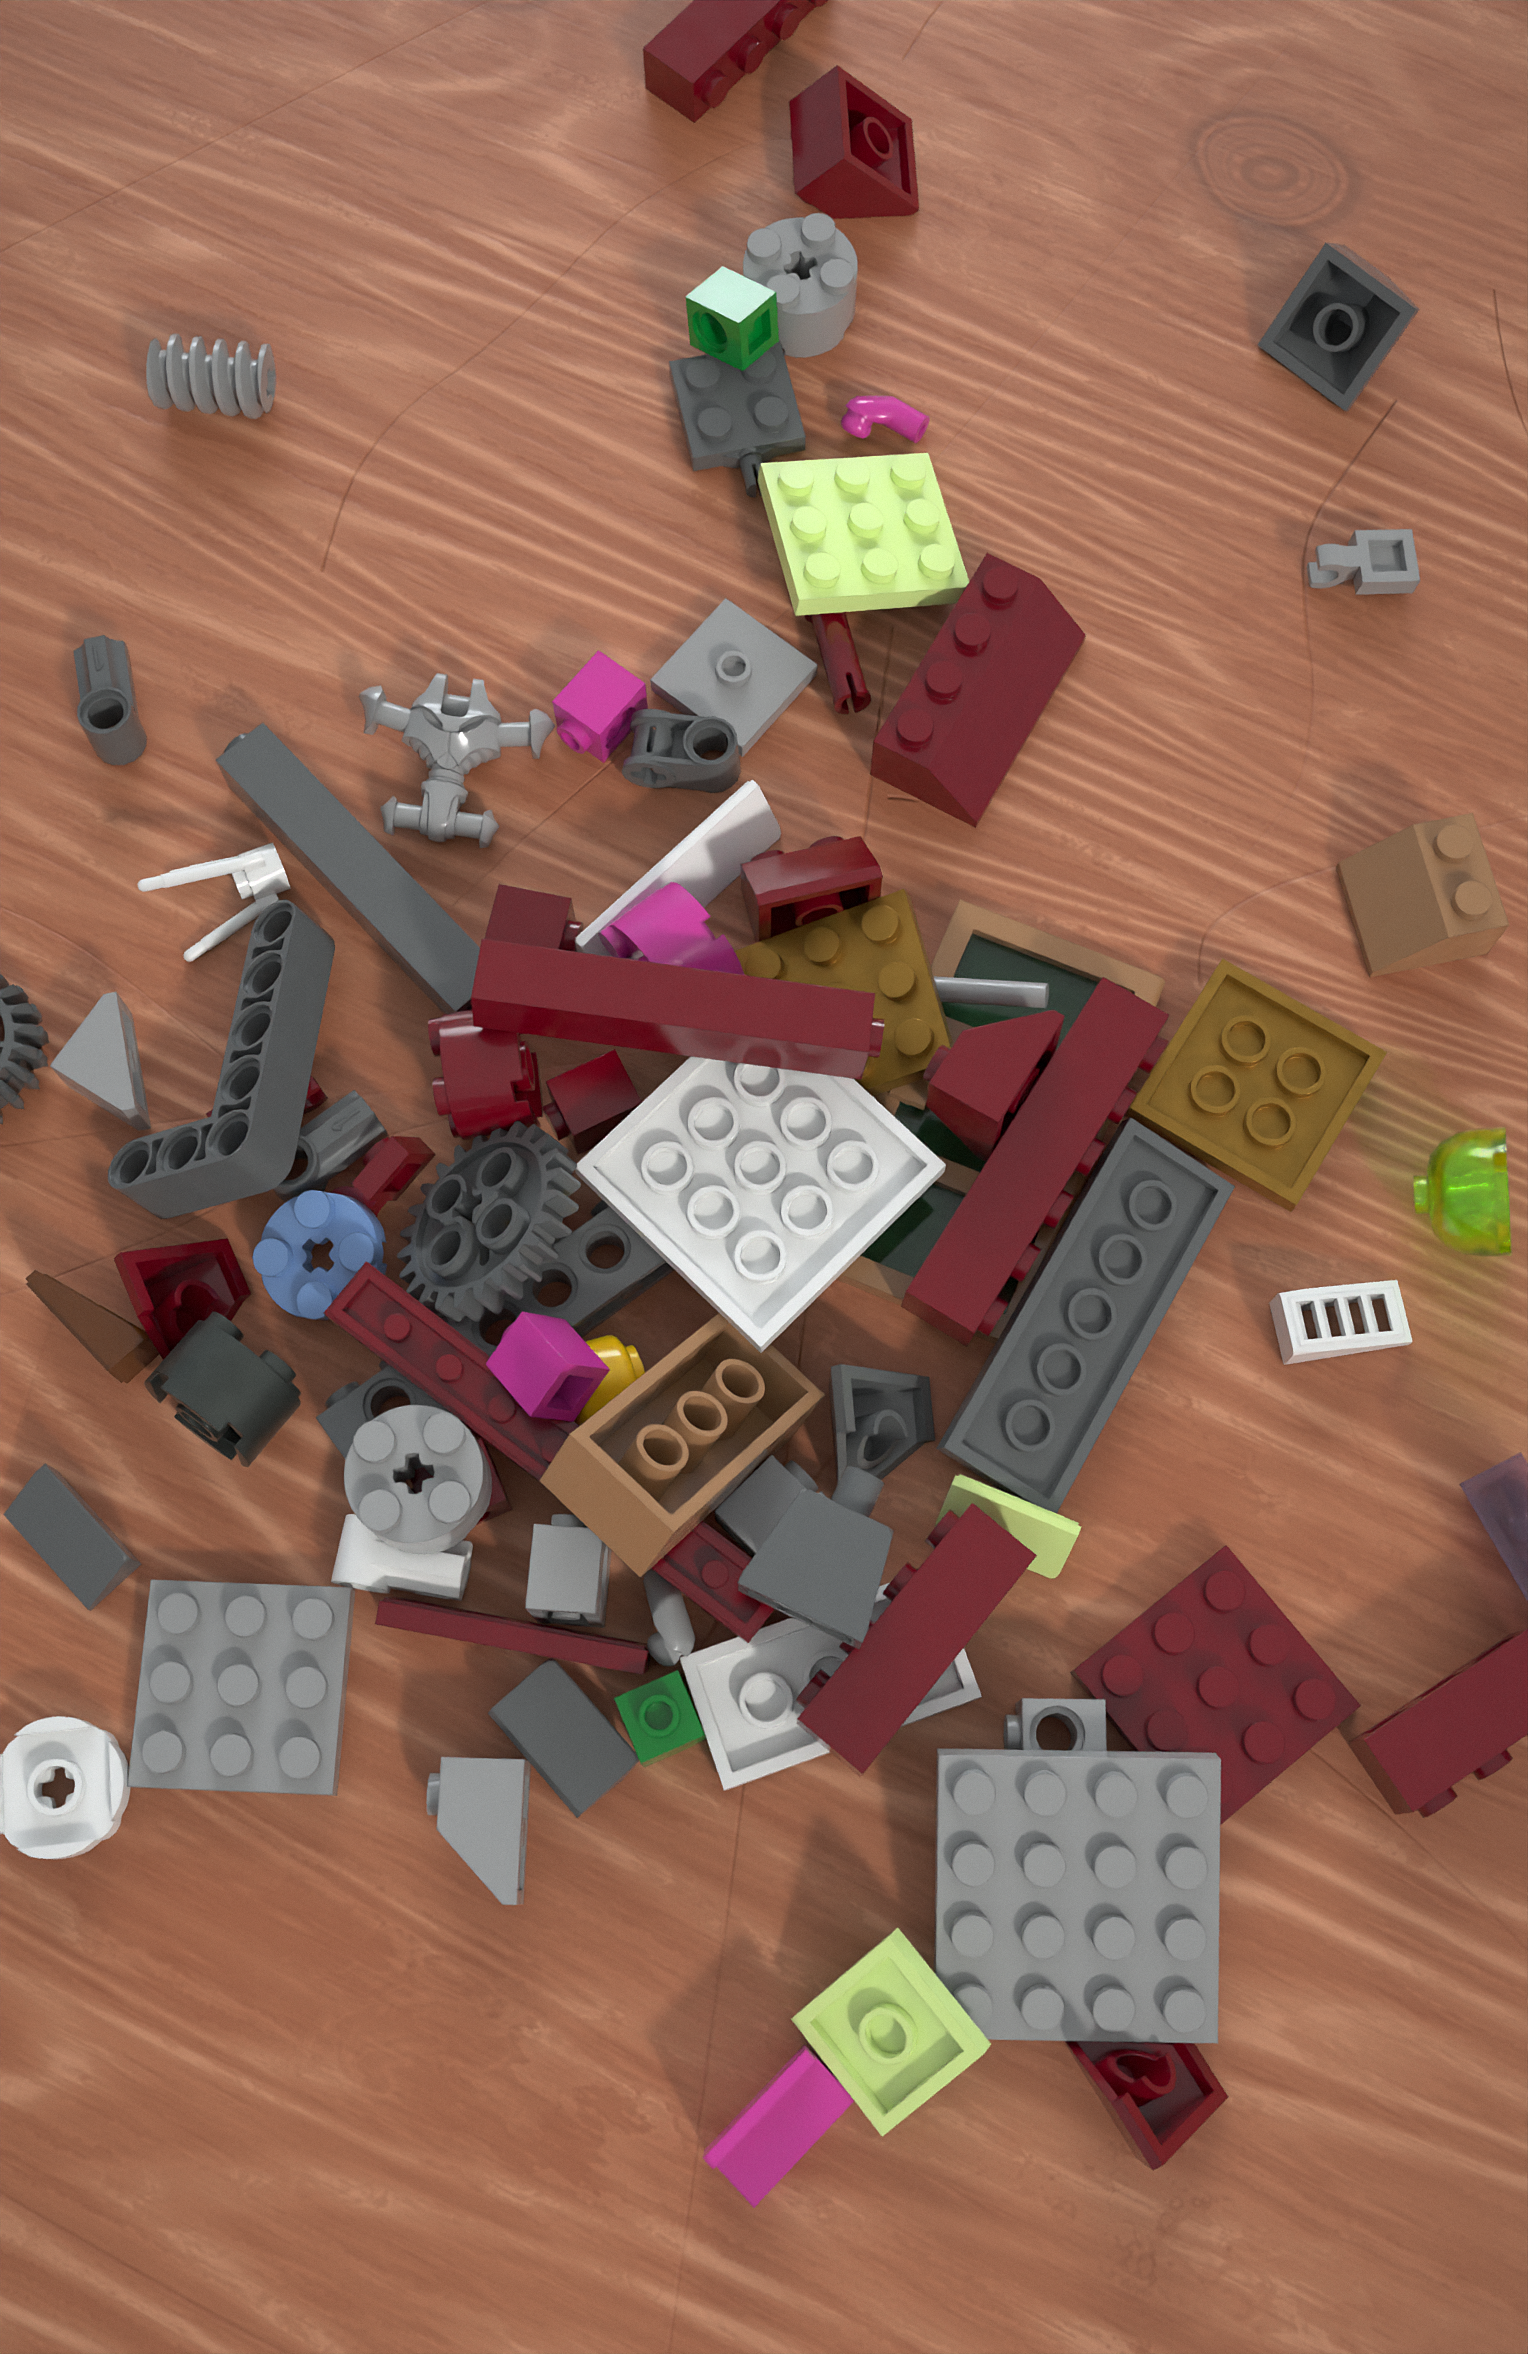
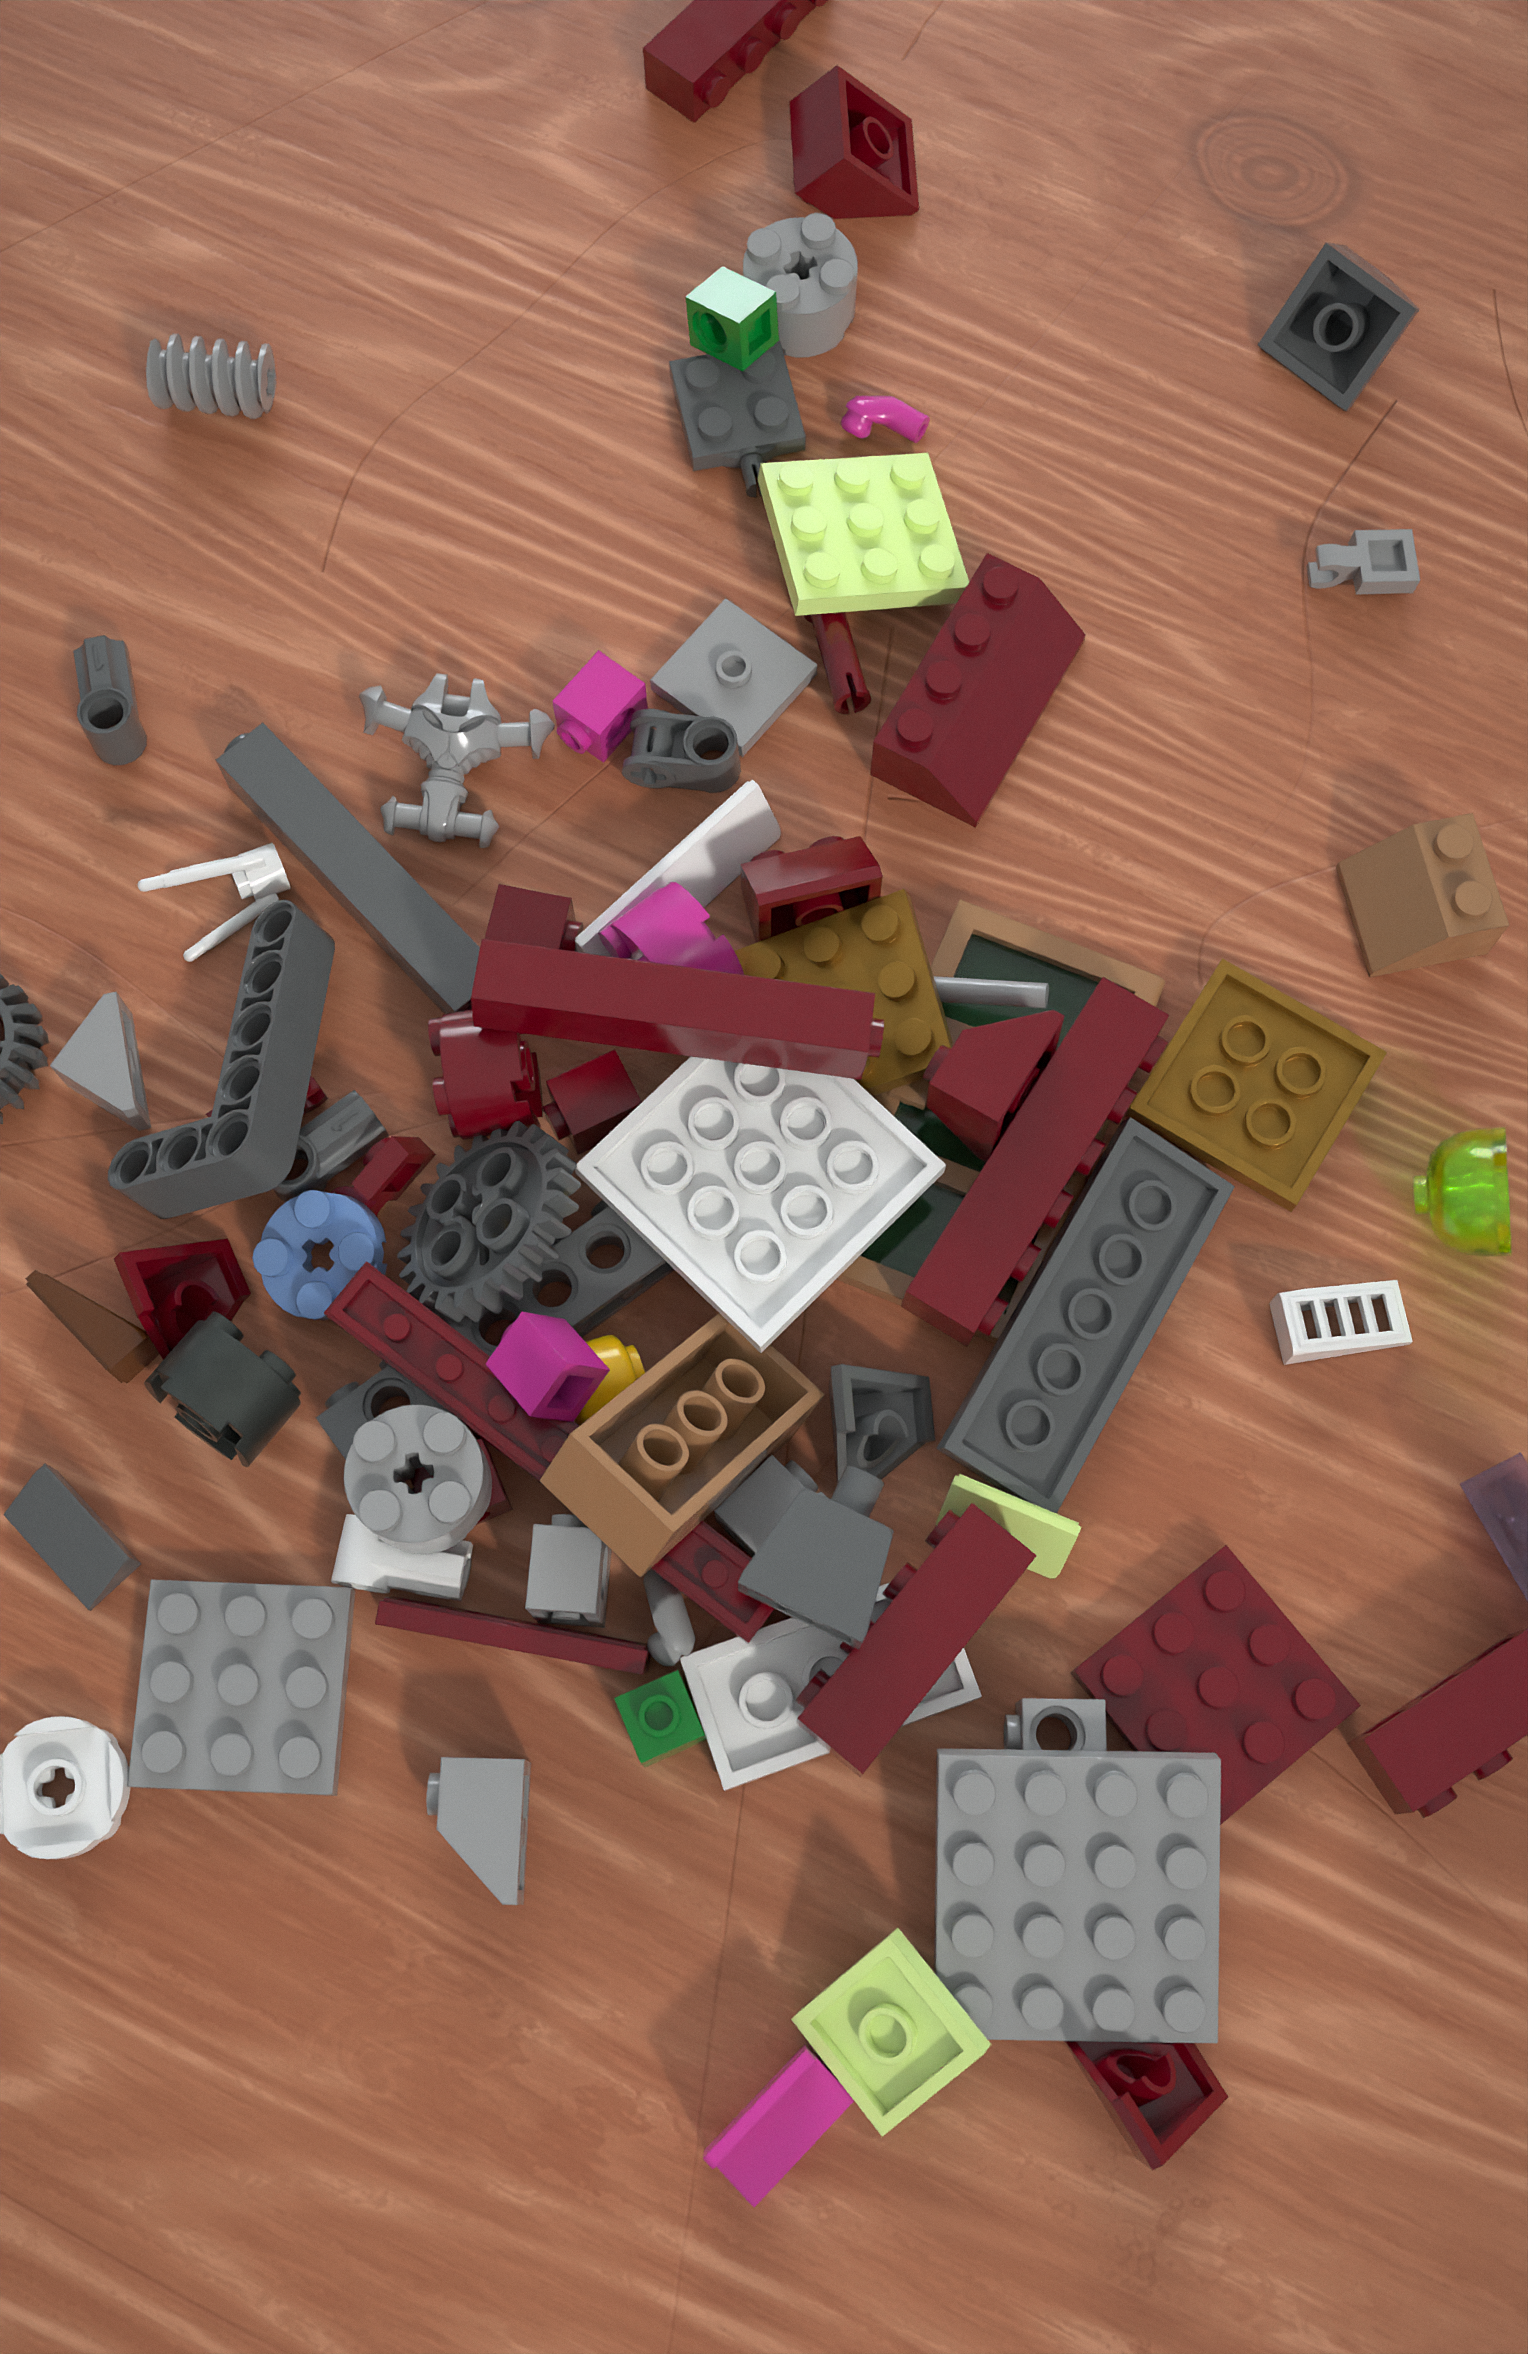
(564, 1736): dark grey slope -> none

